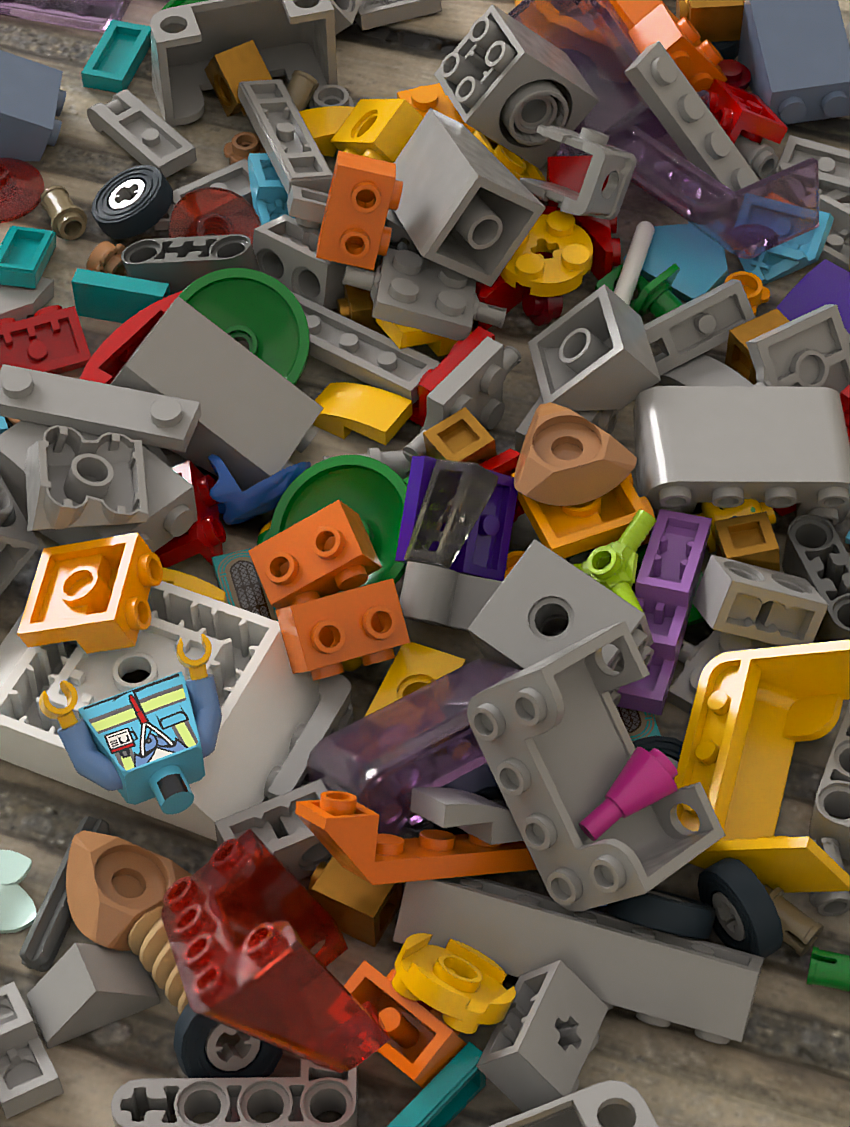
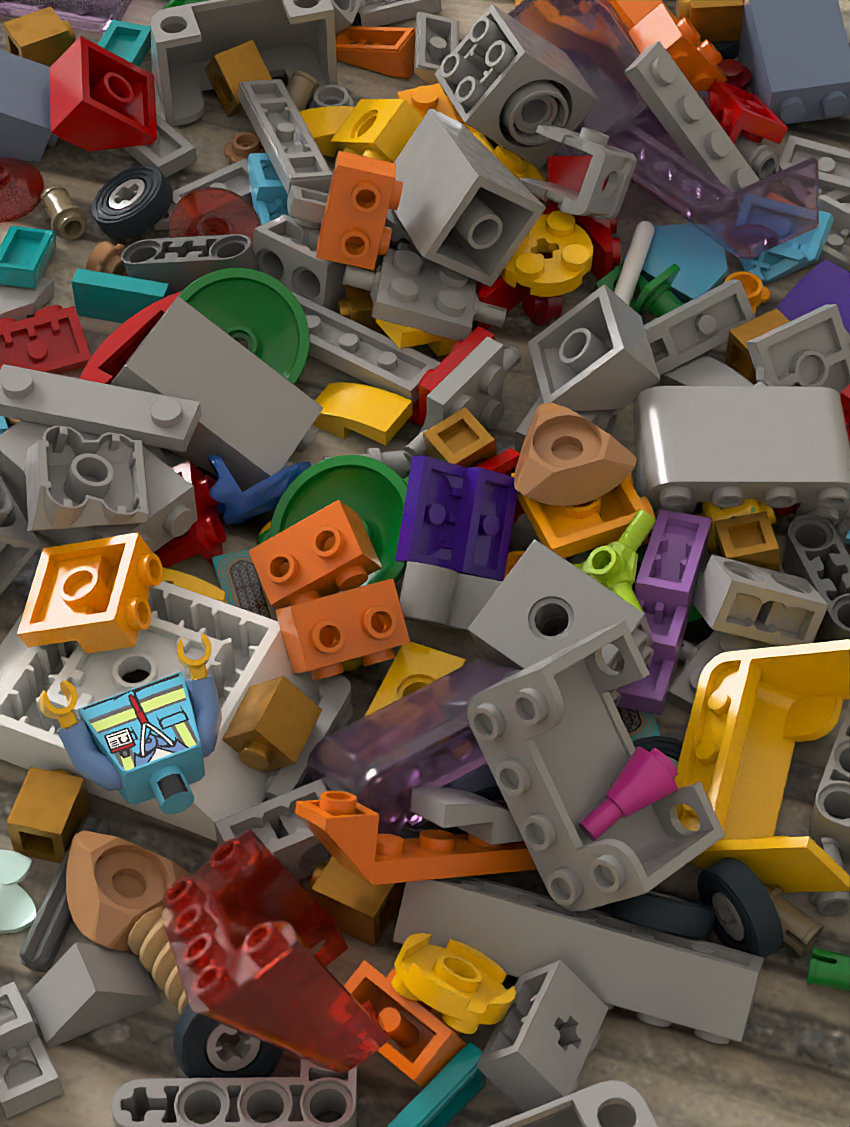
(39, 36): none -> pearl gold brick
(47, 813): none -> pearl gold brick
(101, 99): none -> red slope
(272, 725): none -> pearl gold brick
(378, 49): none -> orange slope
(434, 40): none -> light grey slope
(453, 497): clear smoke slope -> none

